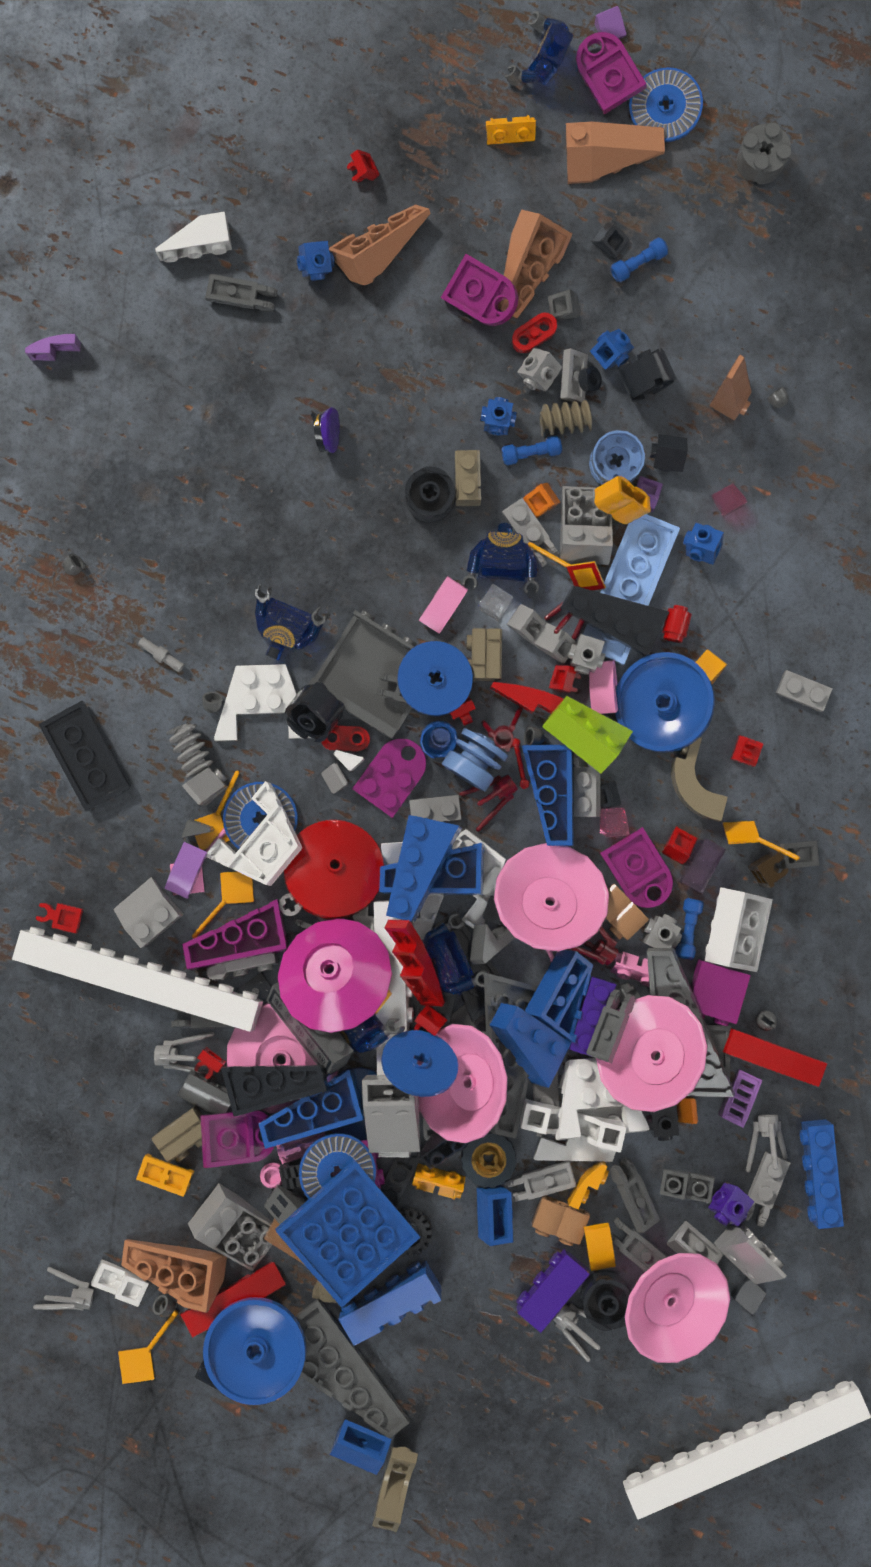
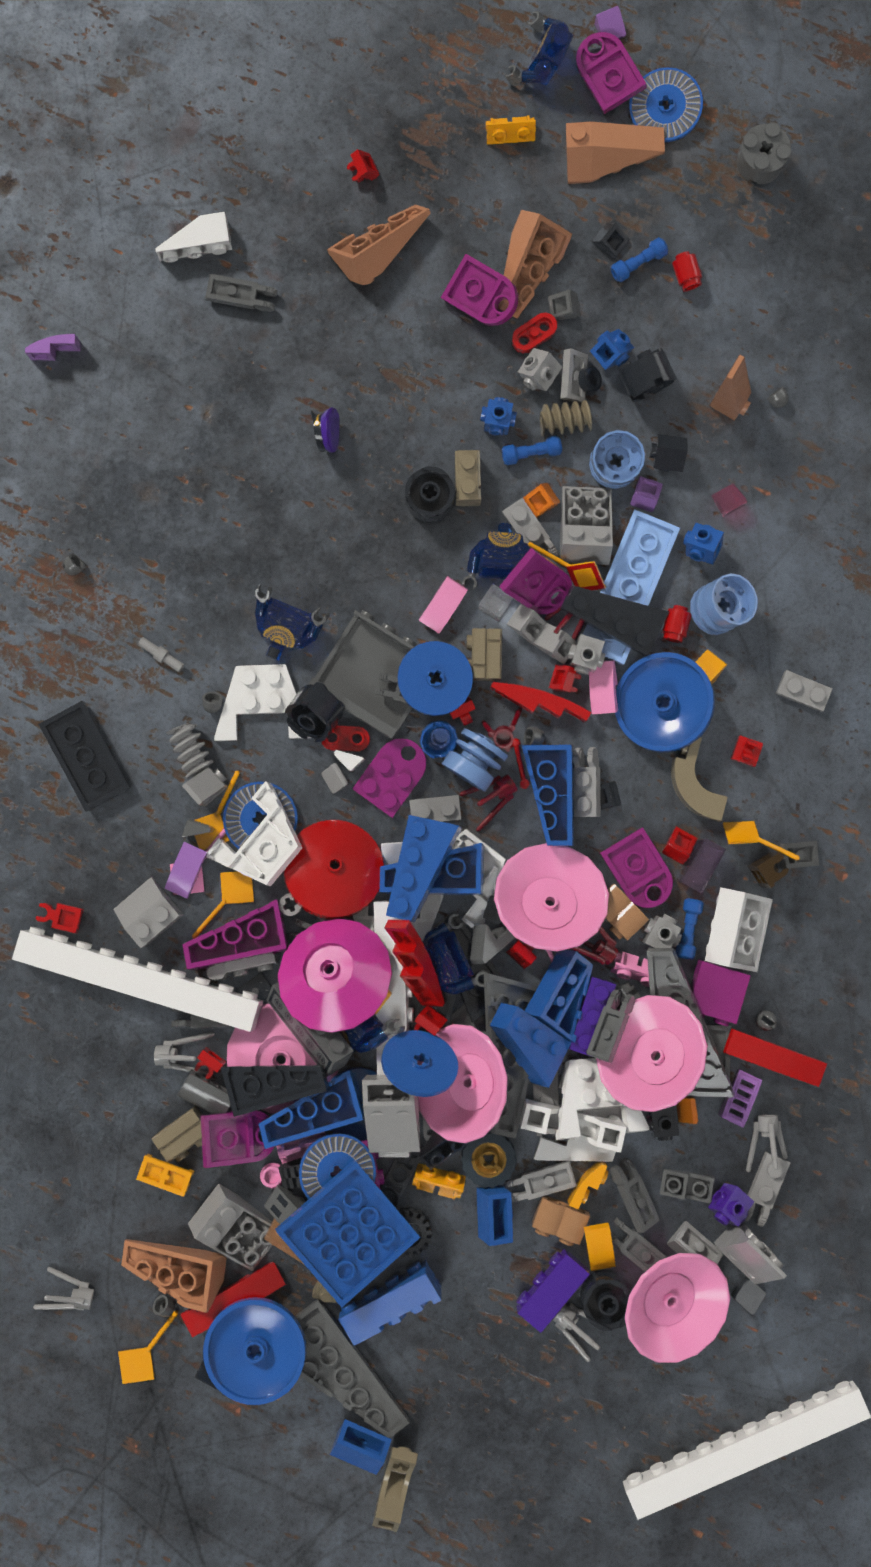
(120, 1282): white slope -> none
(315, 252): blue brick -> none
(521, 954): none -> red tile
(536, 581): none -> magenta plate
(587, 733): lime wedge -> none
(614, 822): clear pink slope -> none
(622, 500): light orange brick -> none
(687, 271): none -> red brick
(723, 604): none -> medium blue wheel
(822, 1174): blue brick -> none

